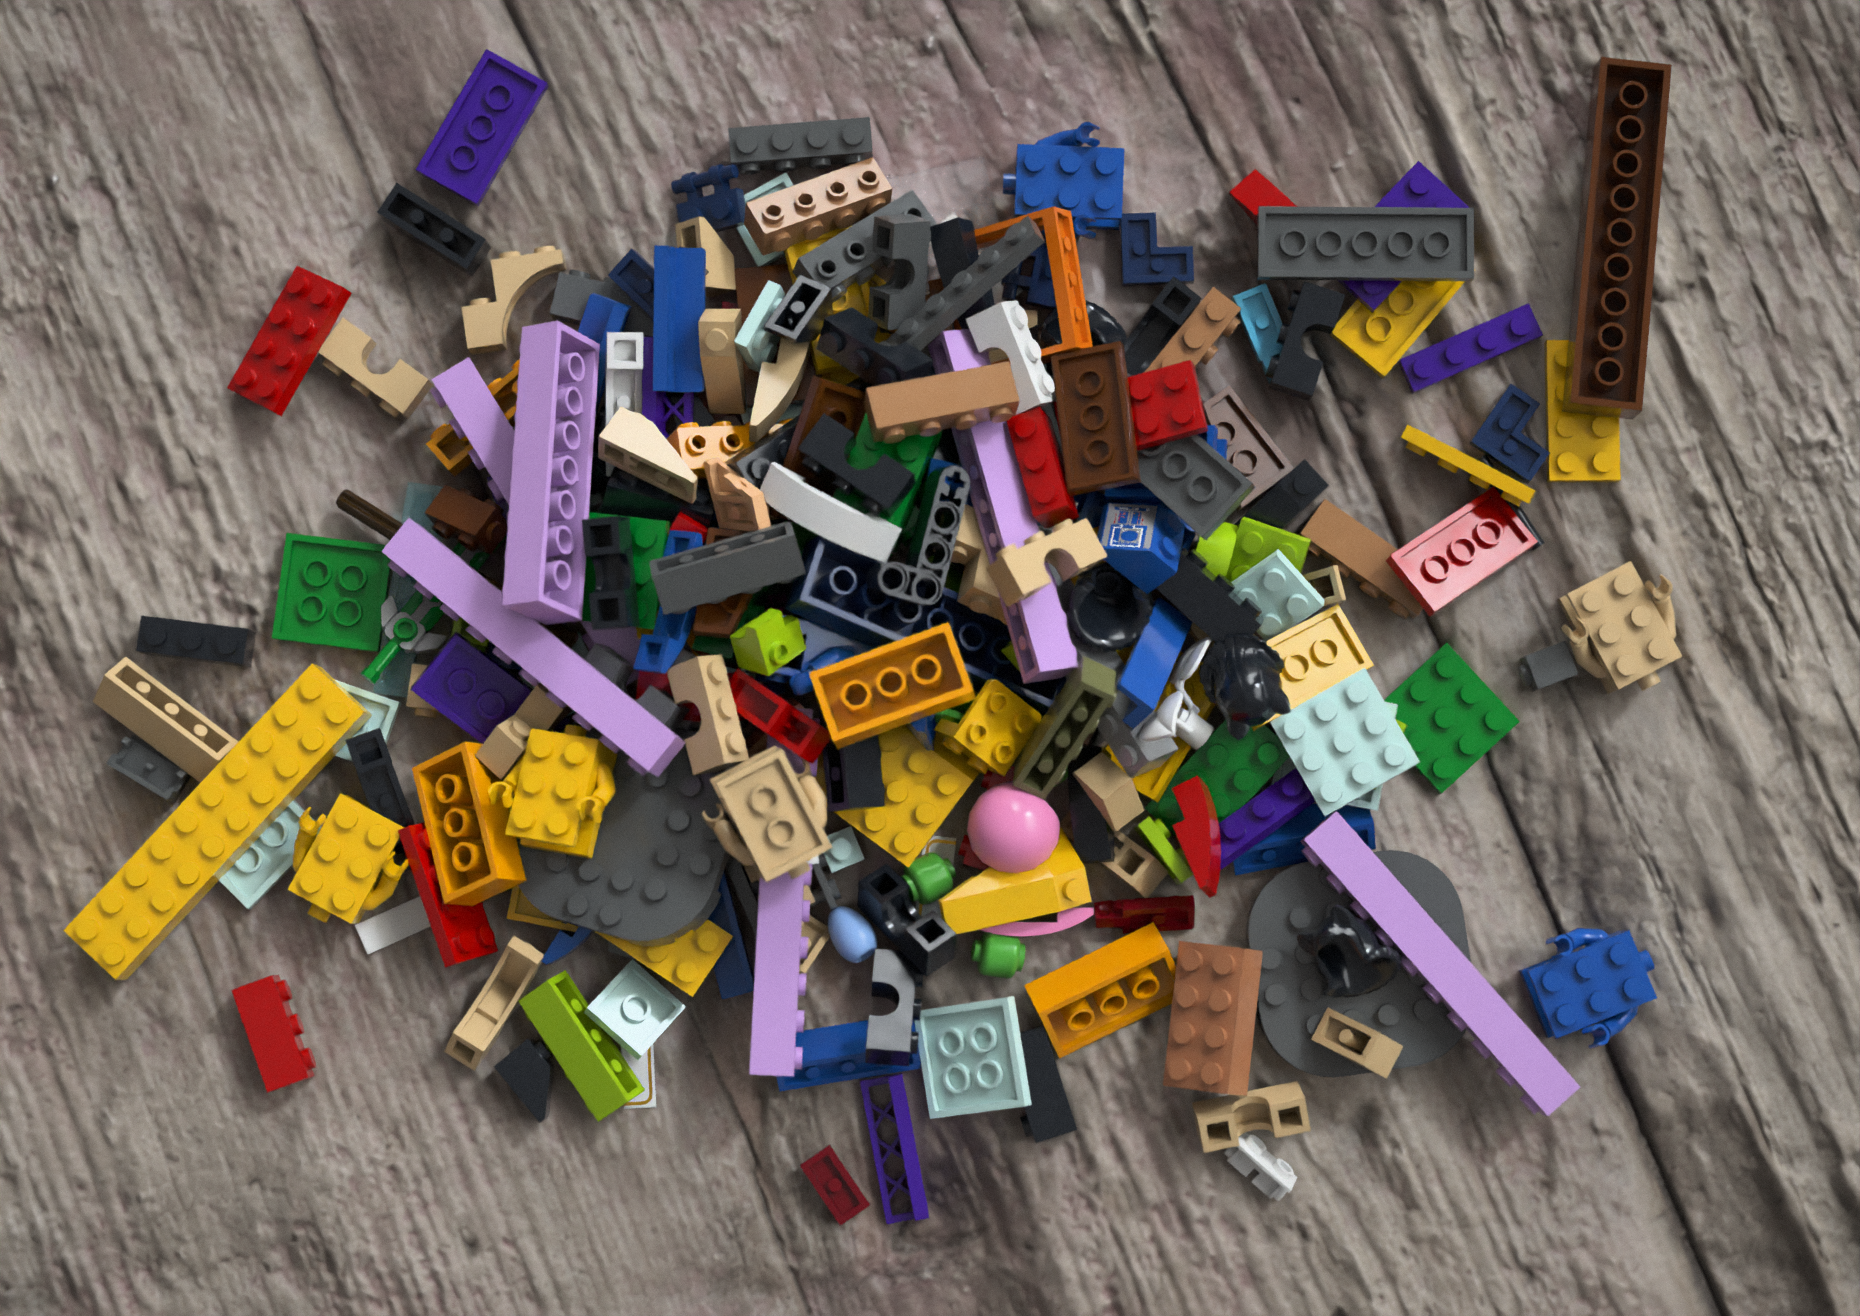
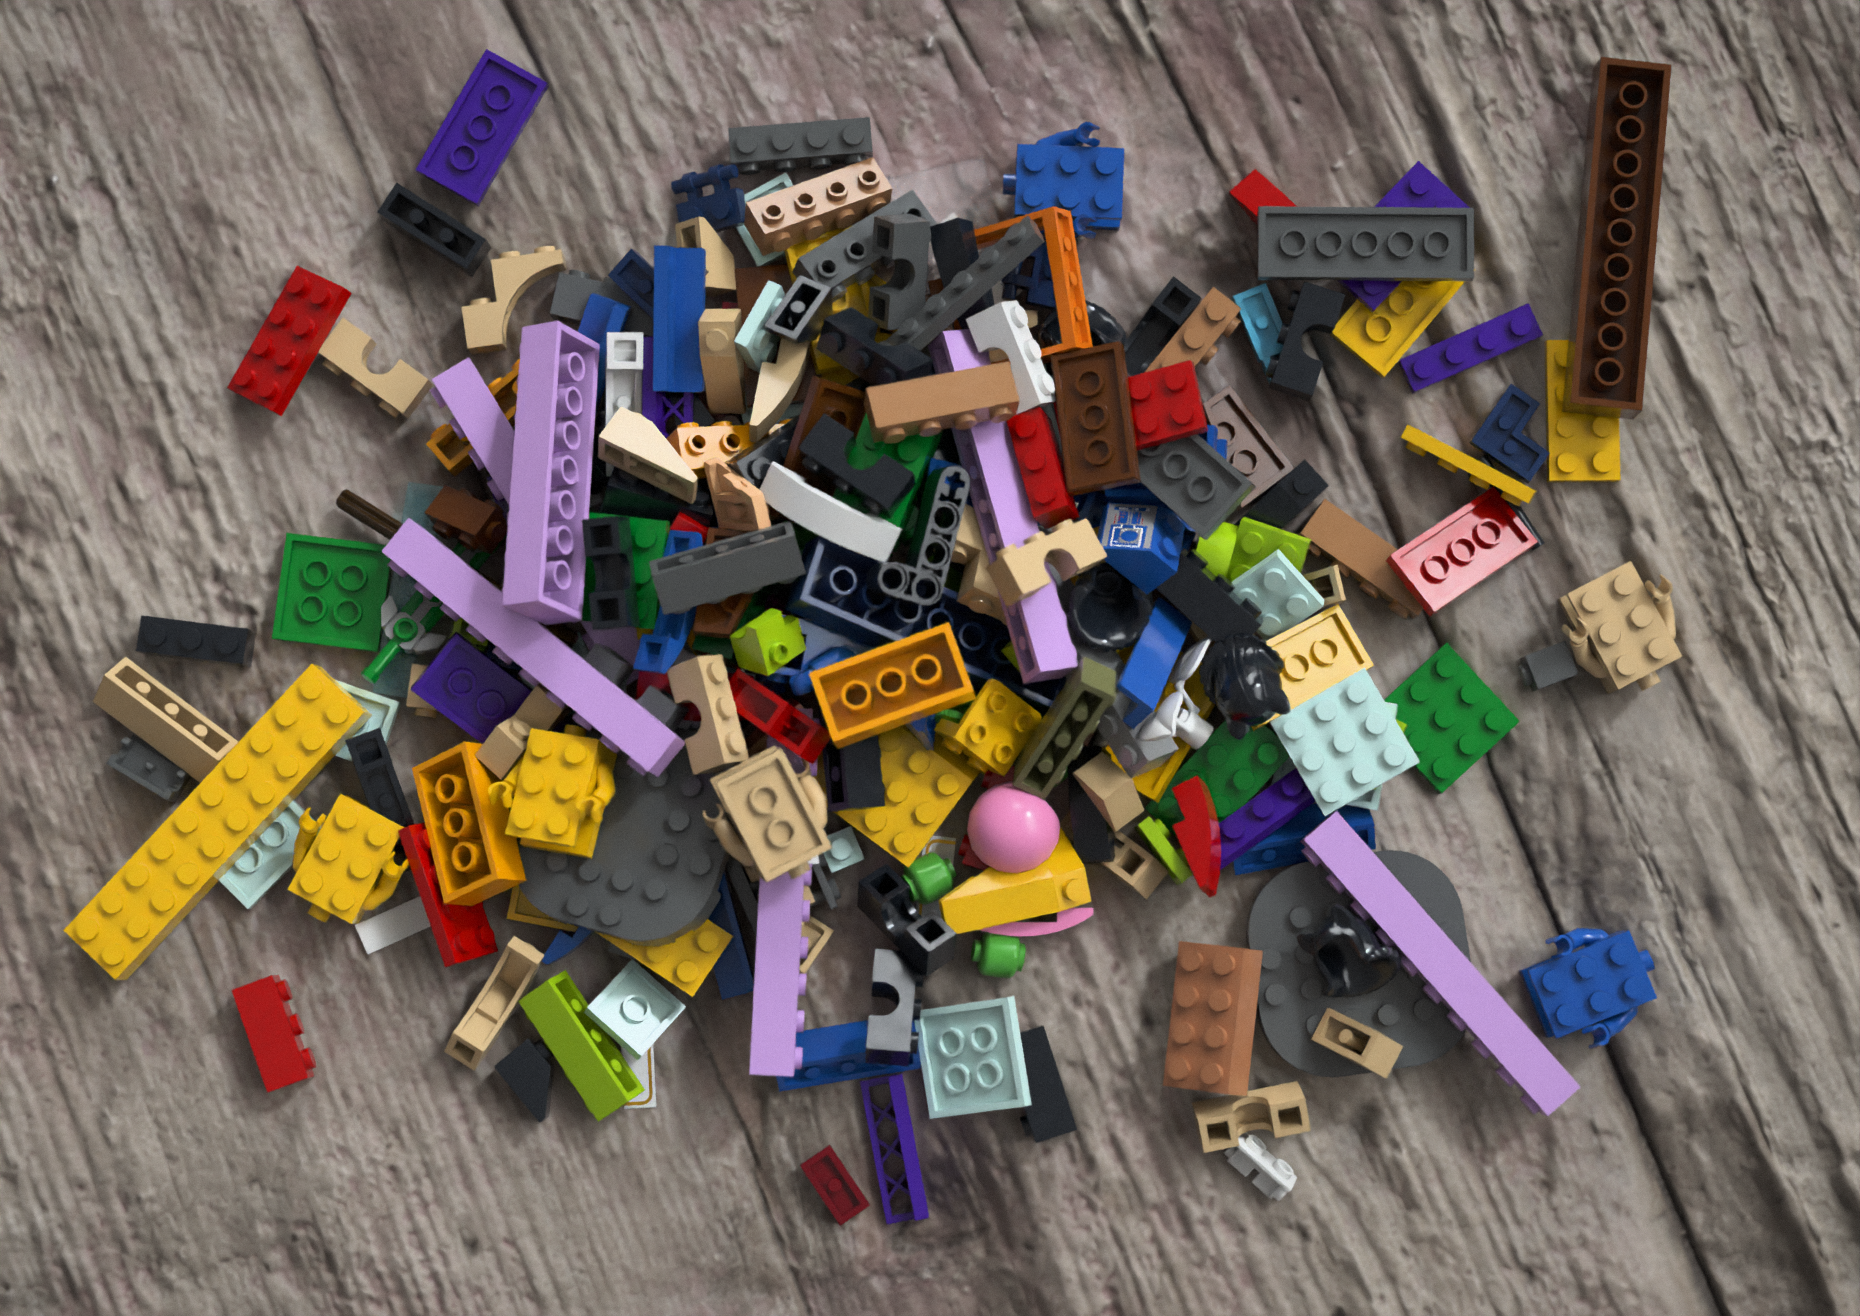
(851, 934): light blue animal -> none
(1104, 990): light orange slope -> none
(1132, 914): dark red hinge -> none
(1144, 261): dark blue plate -> none

